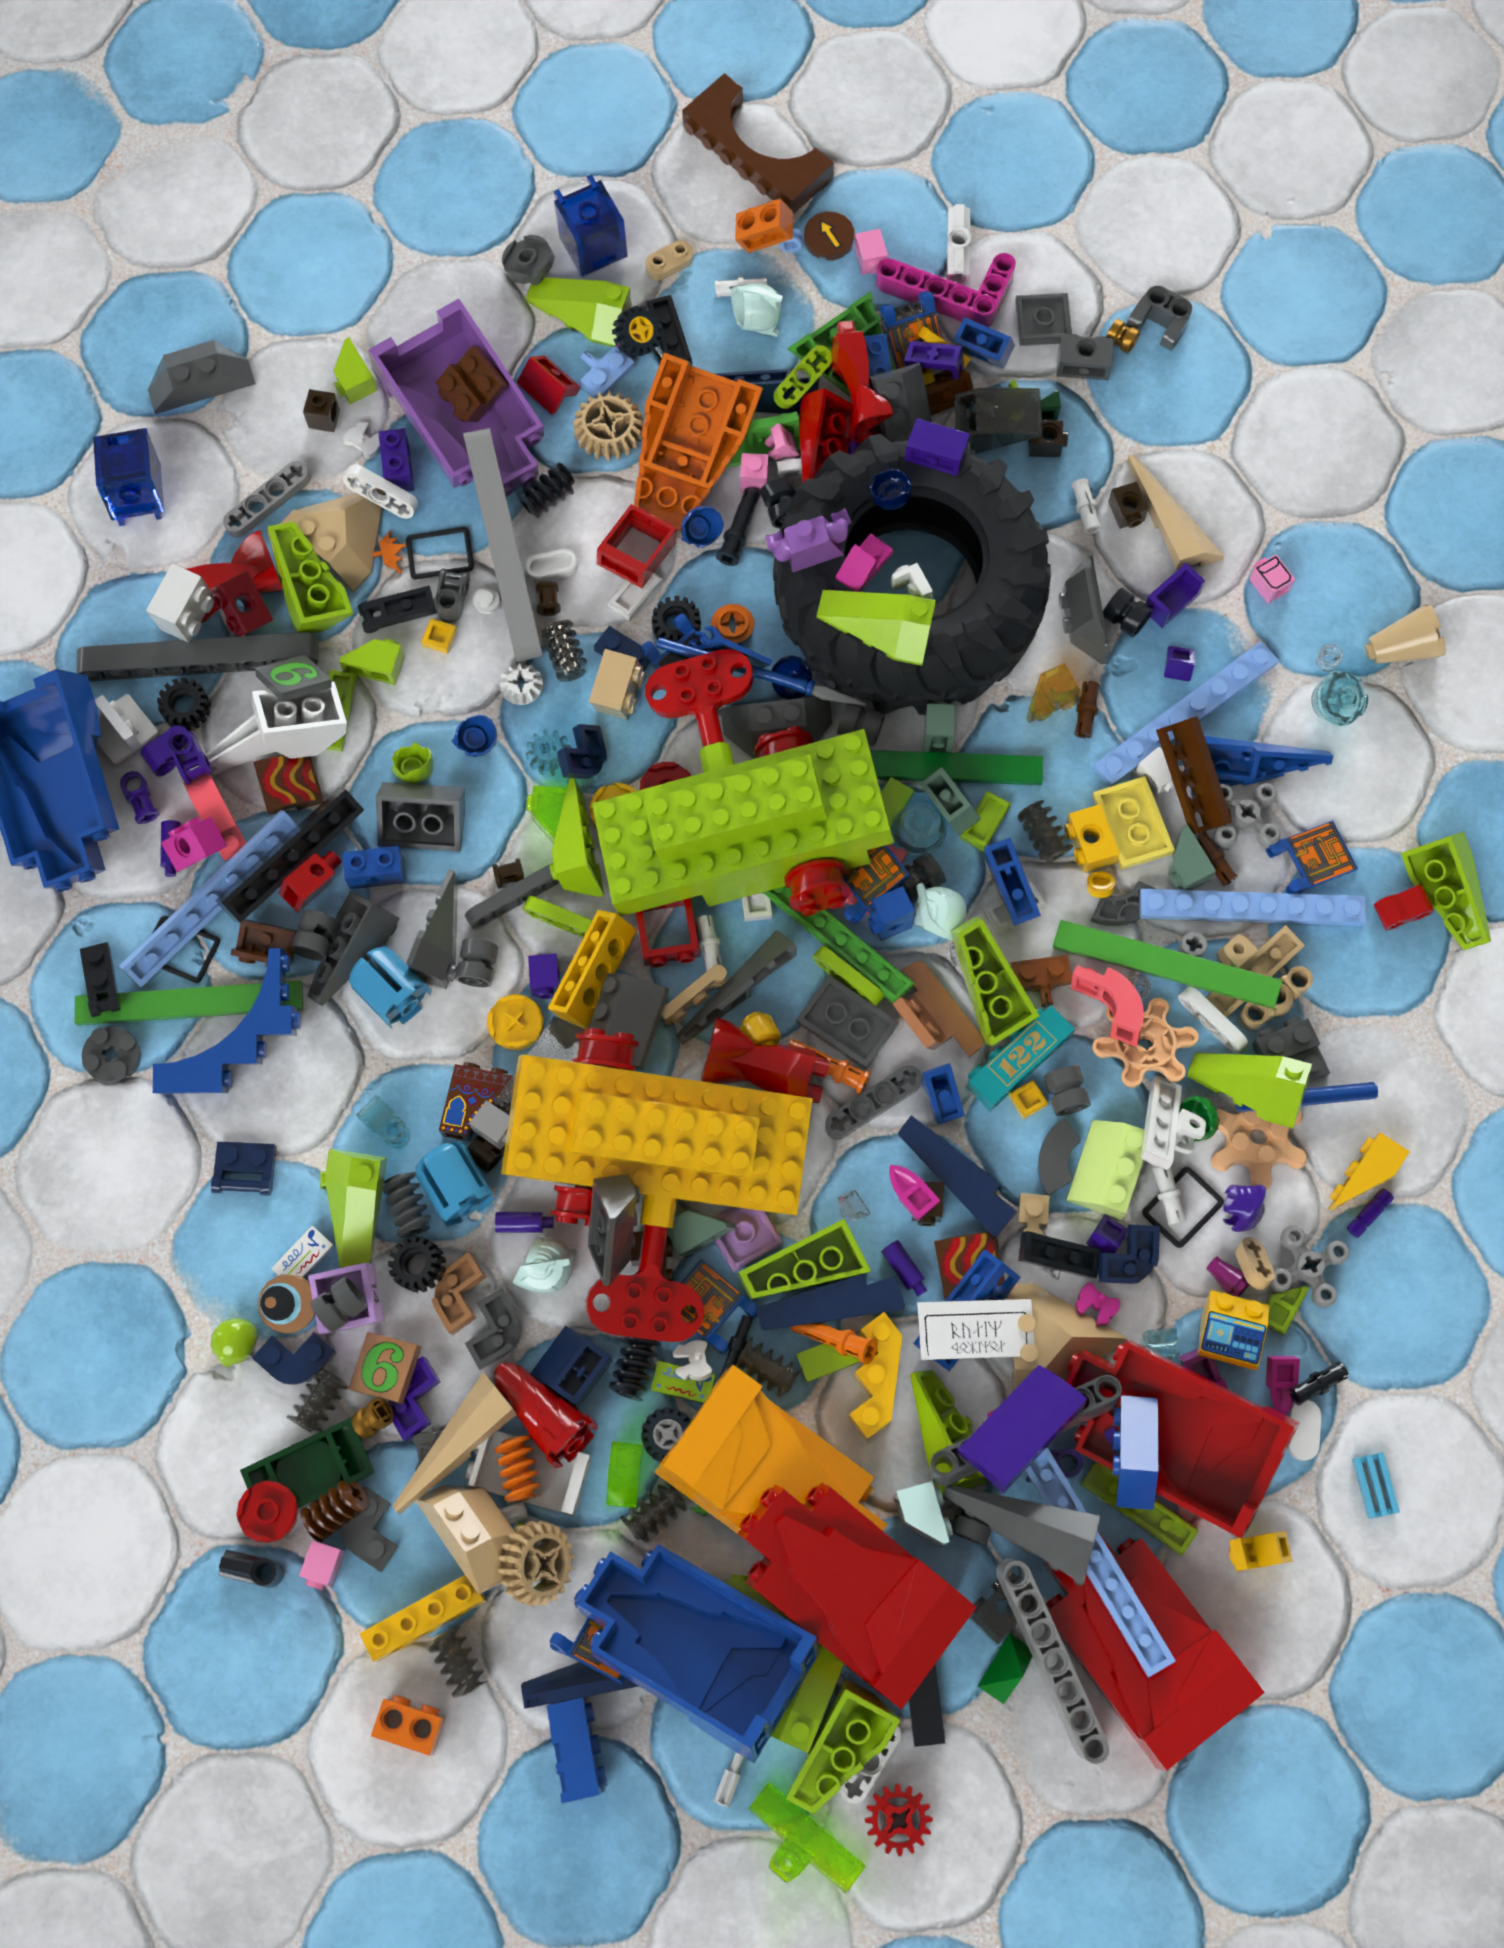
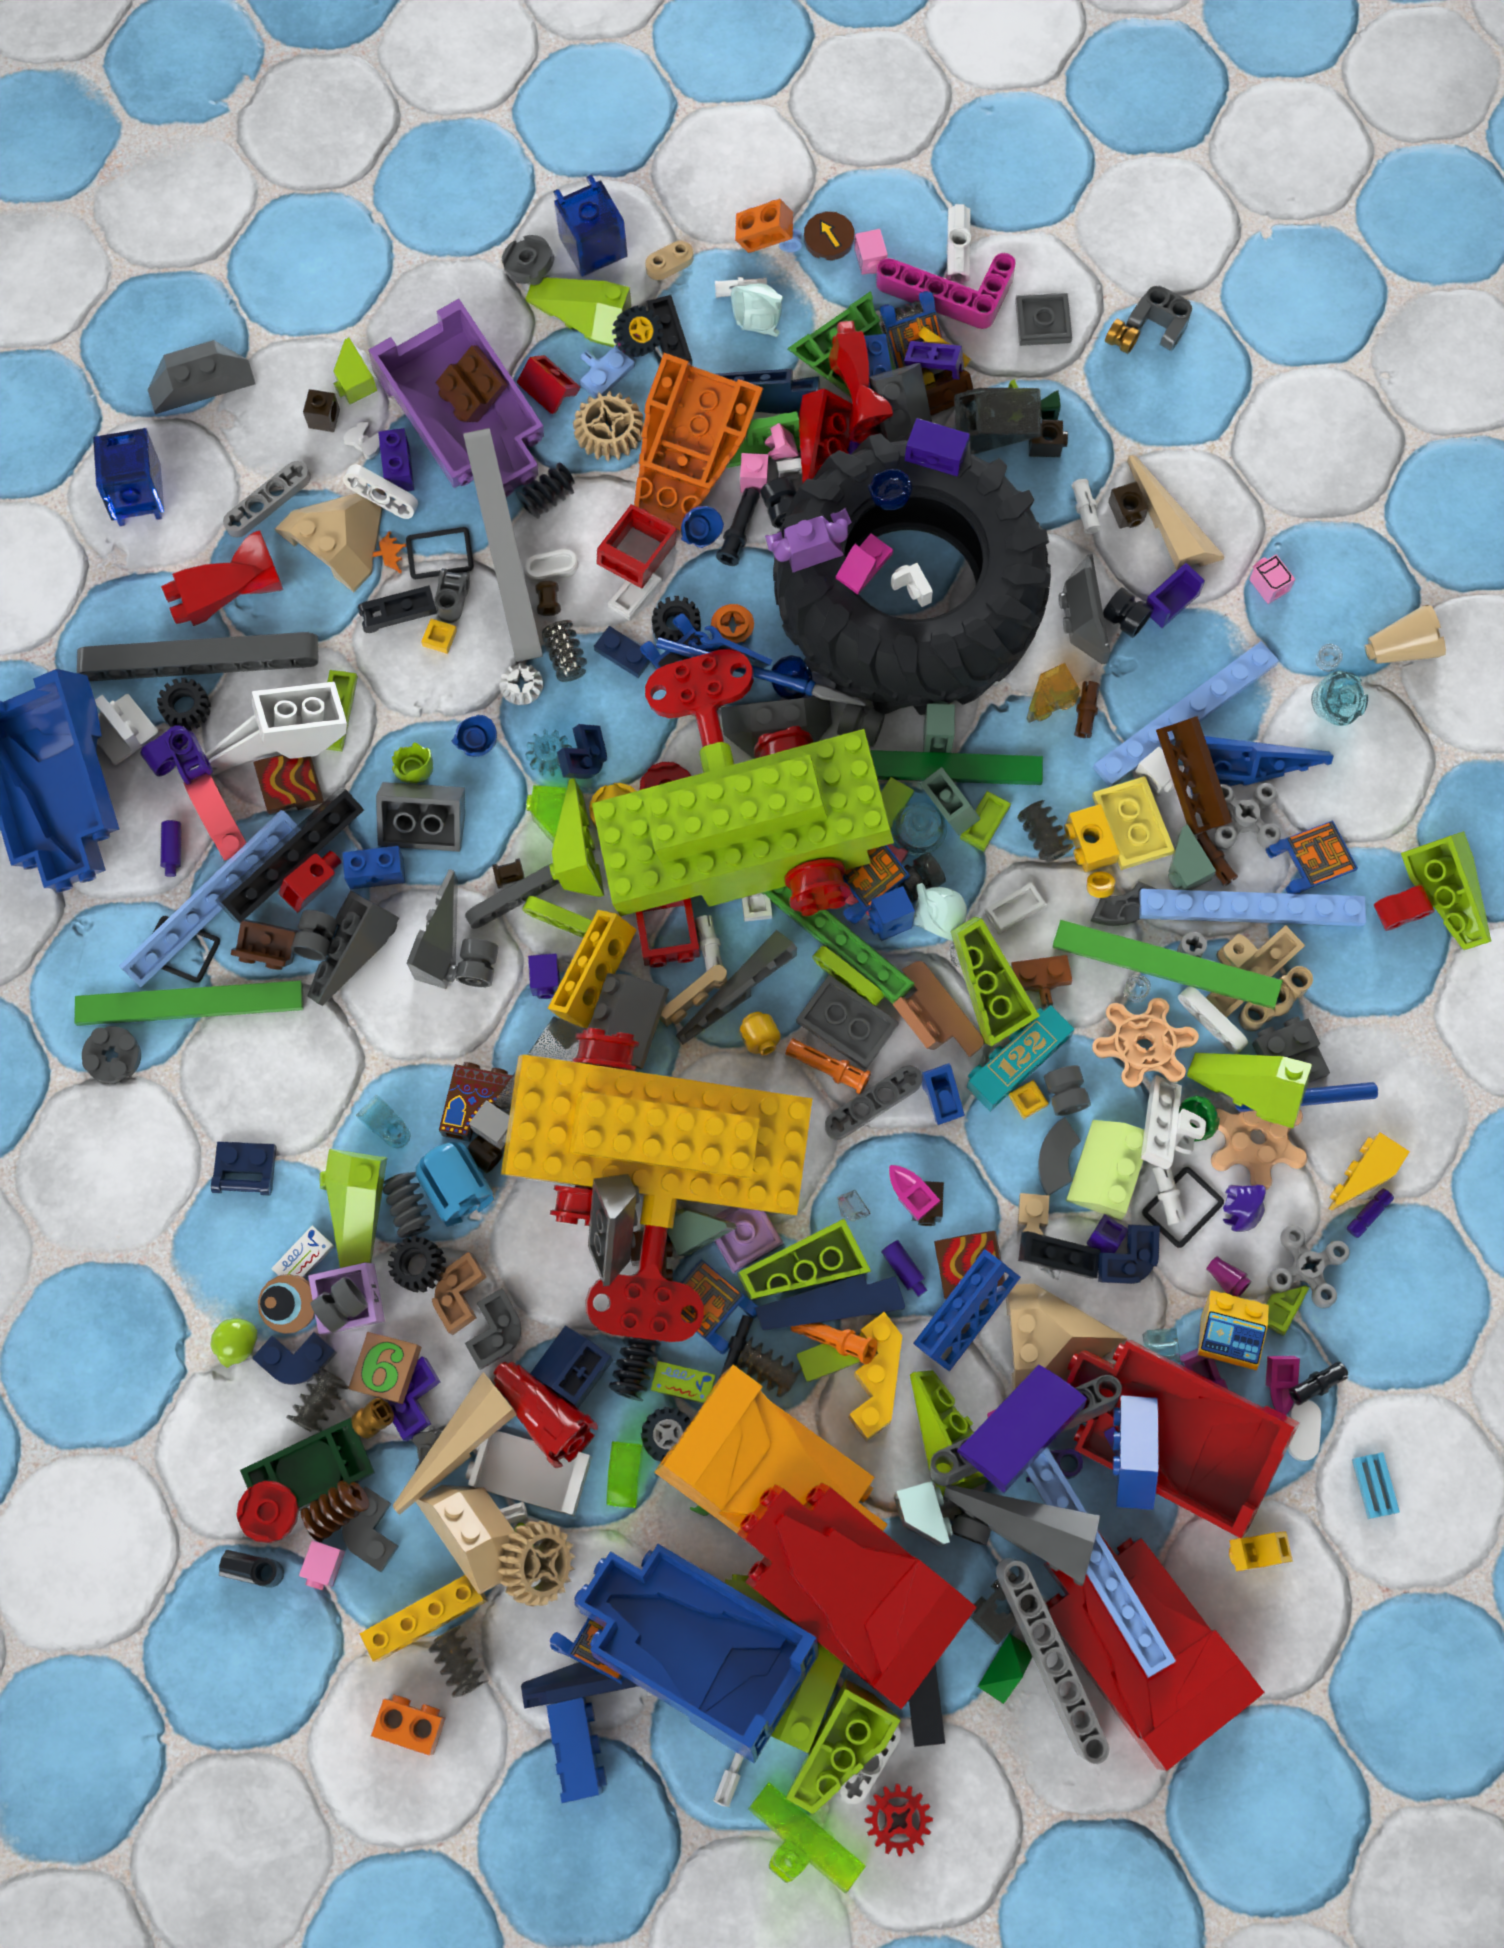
(100, 979): black plate -> none
(138, 798): dark purple connector -> none
(180, 603): white brick -> none
(193, 842): dark pink brick -> none
(243, 1046): blue arch -> none
(255, 610): dark red brick -> none
(293, 678): dark grey tile -> none
(309, 588): lime wedge -> none
(375, 661): lime slope -> none
(388, 985): dark azure cylinder -> none
(486, 600): white plate -> none
(515, 1022): yellow tile -> none
(517, 1469): orange piece -> none
(522, 1222): dark purple cylinder -> none
(546, 1266): light aqua helmet -> none
(617, 684): tan brick -> none
(654, 1512): clear smoke piece -> none
(697, 1367): white piece -> none
(770, 1067): red hips -> none
(790, 179): reddish brown arch -> none
(792, 380): lime beam -> none
(882, 620): lime wedge -> none
(960, 1175): dark blue wedge -> none
(972, 1329): white sticker -> none
(984, 343): blue brick -> none
(1011, 881): blue slope -> none
(1074, 365): dark grey brick -> none
(1091, 1297): dark pink piece -> none
(1118, 996): coral arch -> none
(1159, 1523): lime tile -> none
(1179, 663): dark purple slope -> none
(1254, 1263): tan beam -> none

